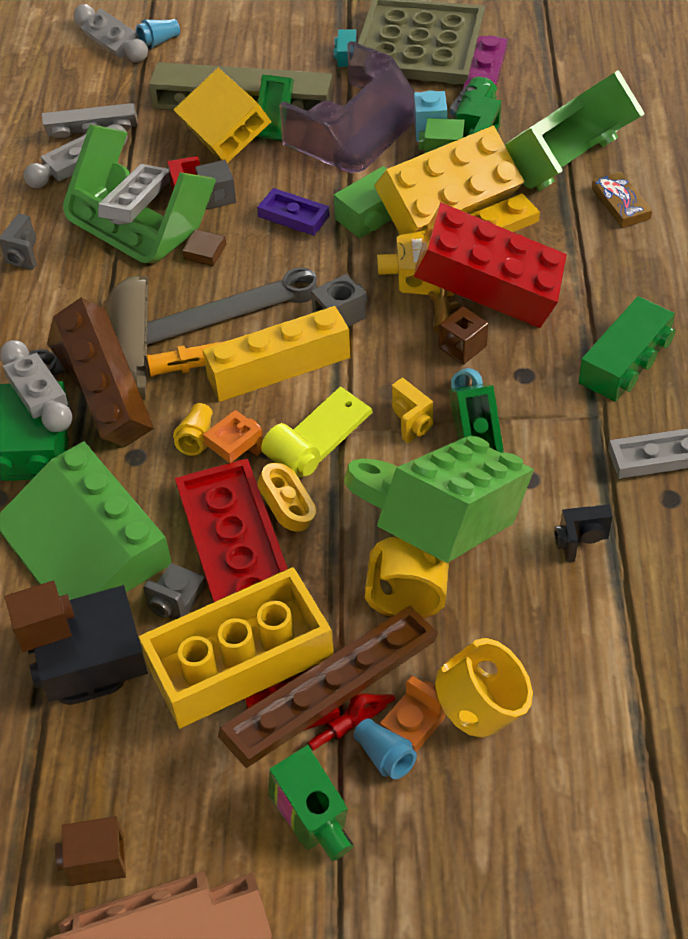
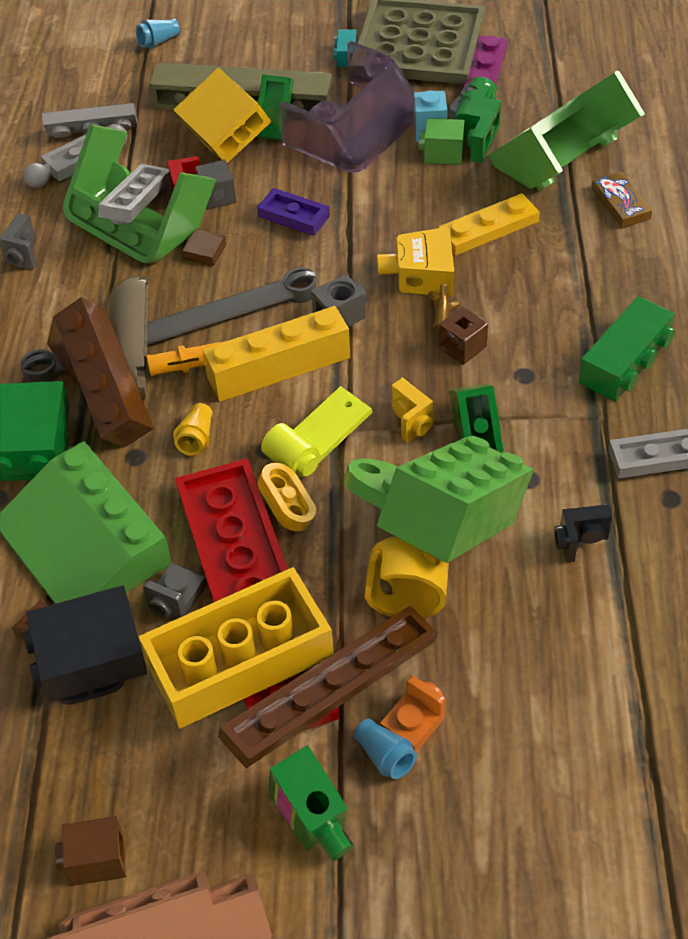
(35, 386): light grey plate -> none
(39, 615): reddish brown brick -> none
(110, 33): light grey plate -> none
(234, 436): orange bracket -> none
(360, 206): bright green brick -> none
(361, 707): red hand -> none
(460, 174): yellow brick -> none
(463, 377): medium azure hinge -> none
(480, 700): yellow piece -> none
(490, 265): red brick -> none

